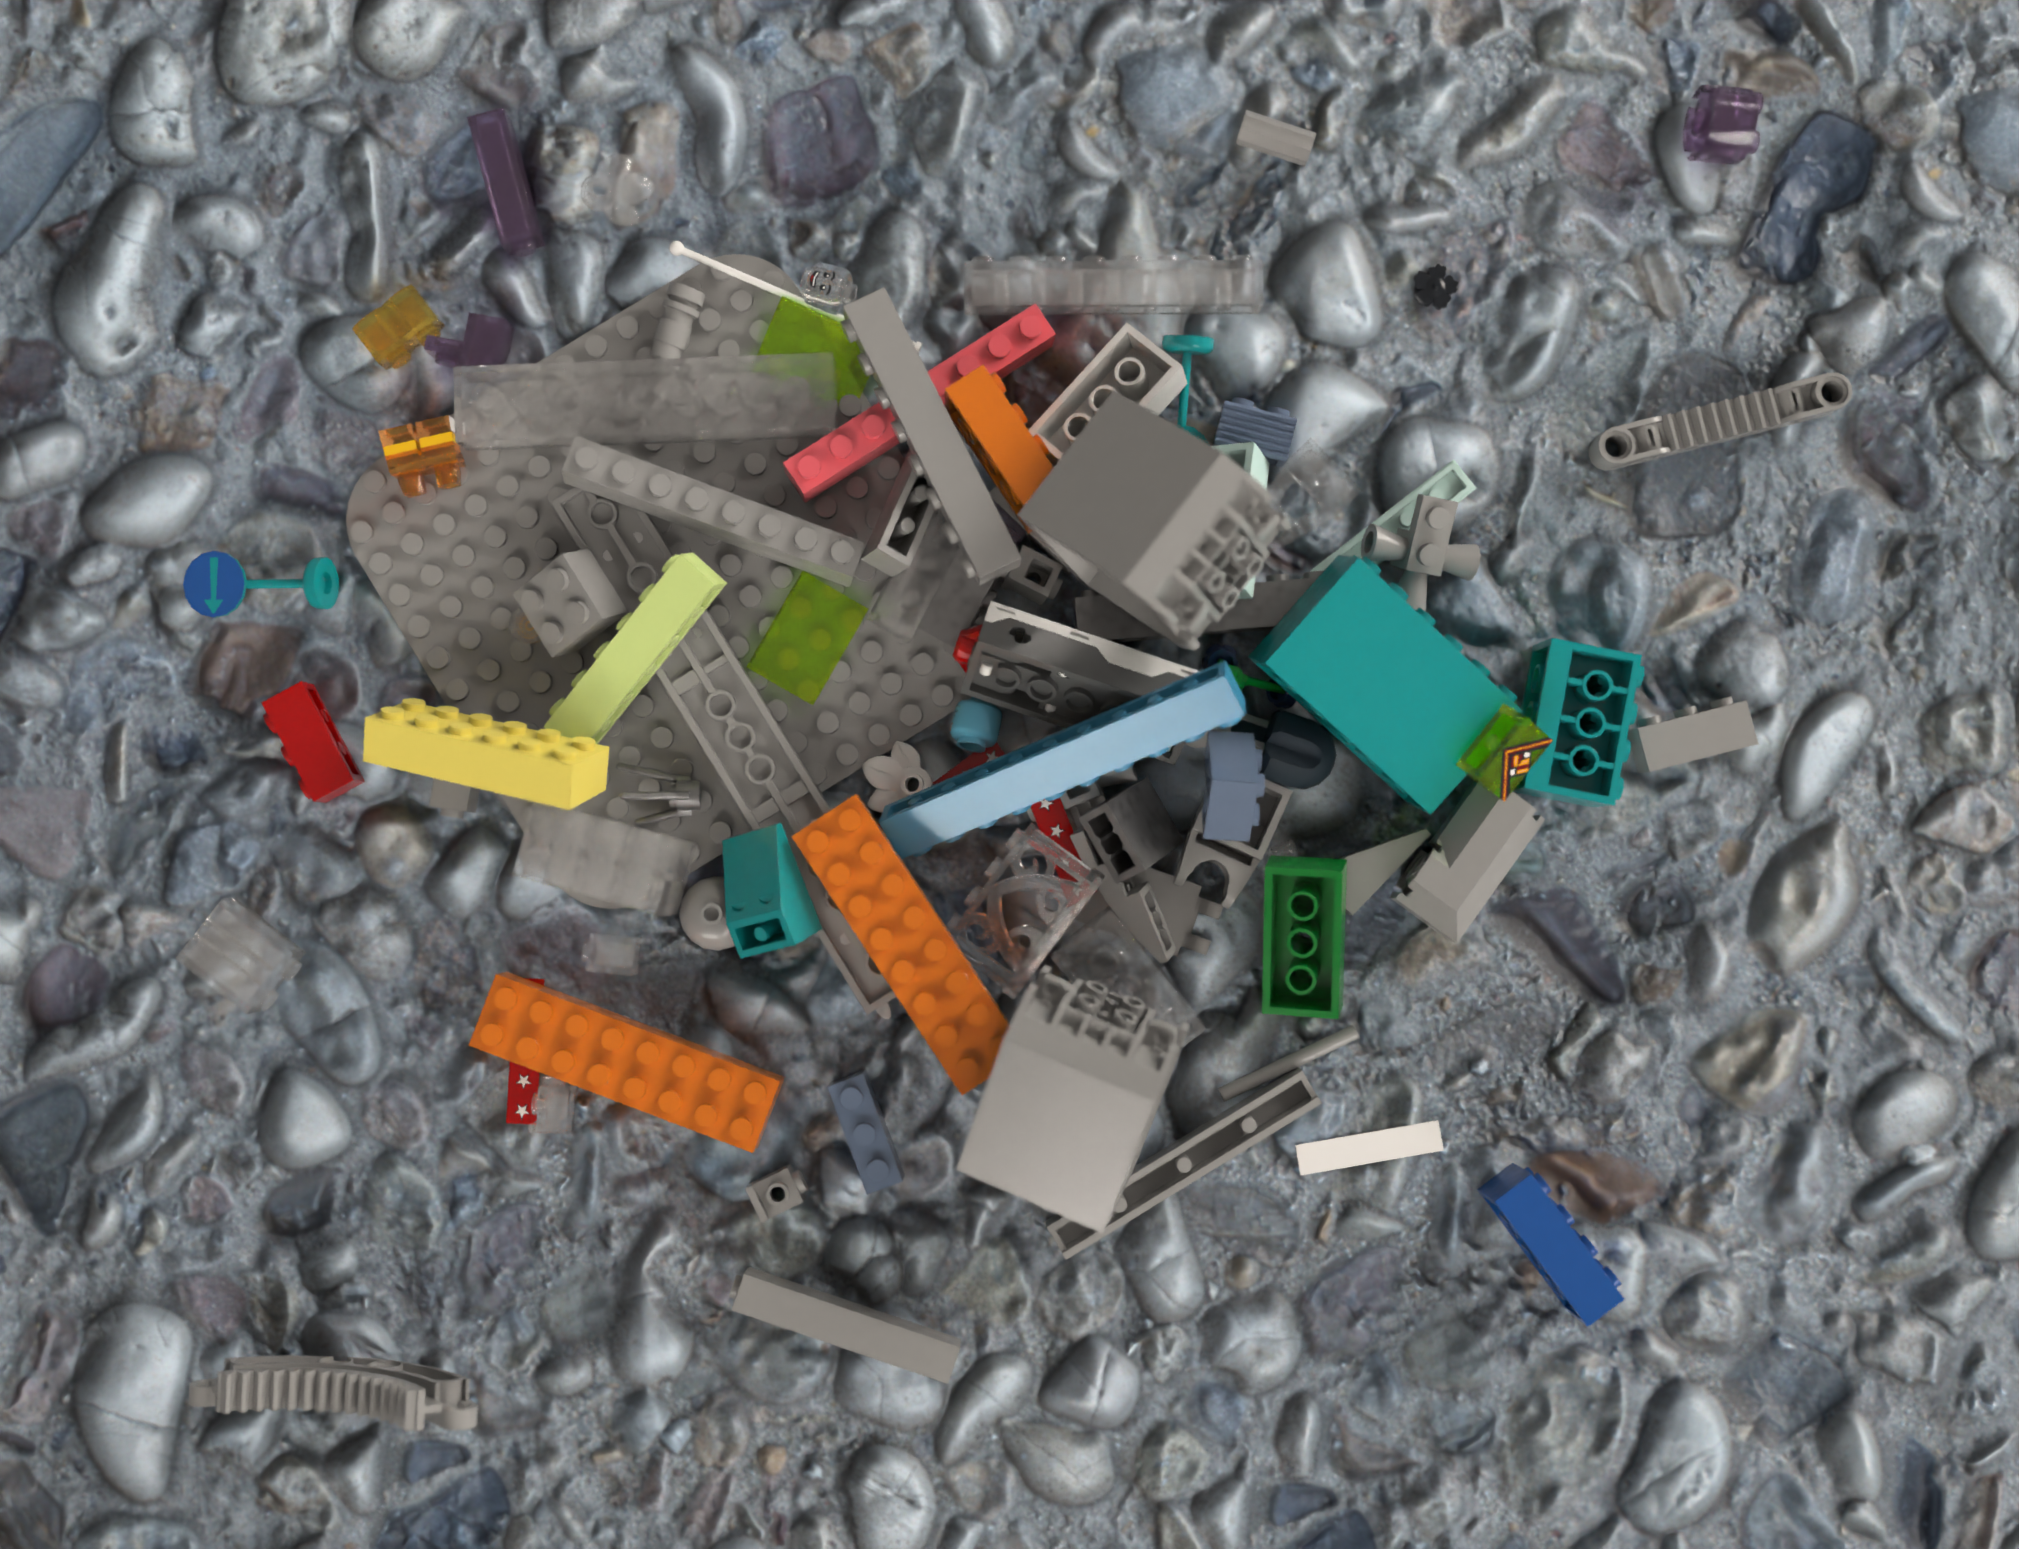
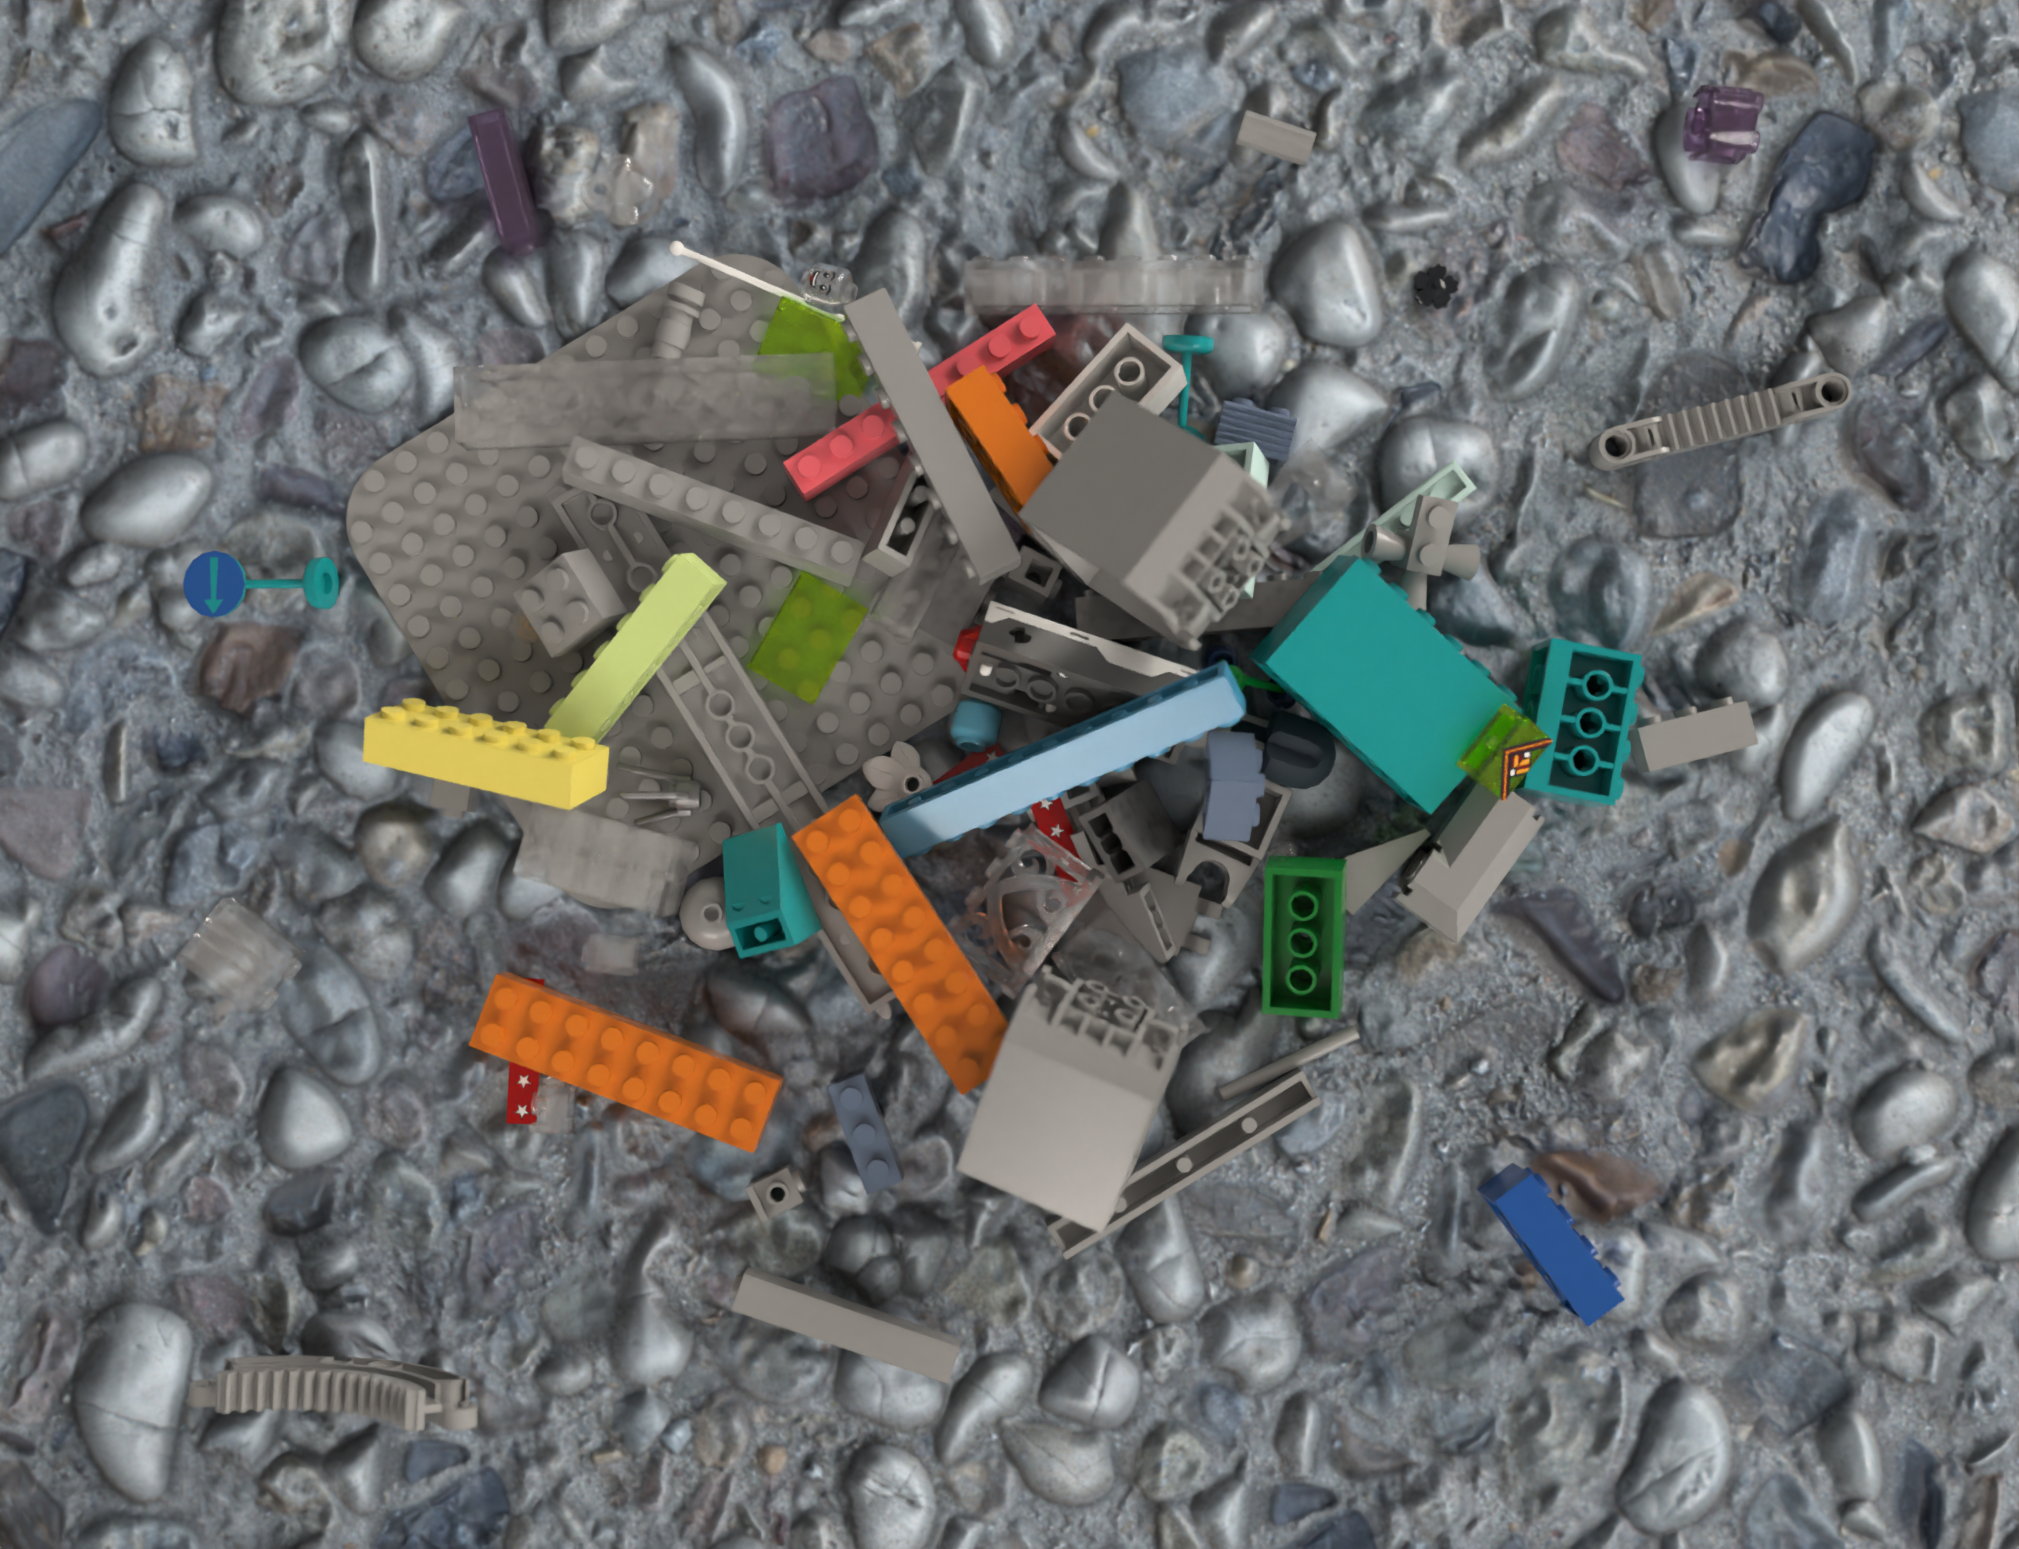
(311, 742): red brick -> none
(398, 327): clear yellow brick -> none
(423, 451): clear orange hips -> none
(485, 343): clear purple brick -> none
(1369, 1147): white sticker -> none

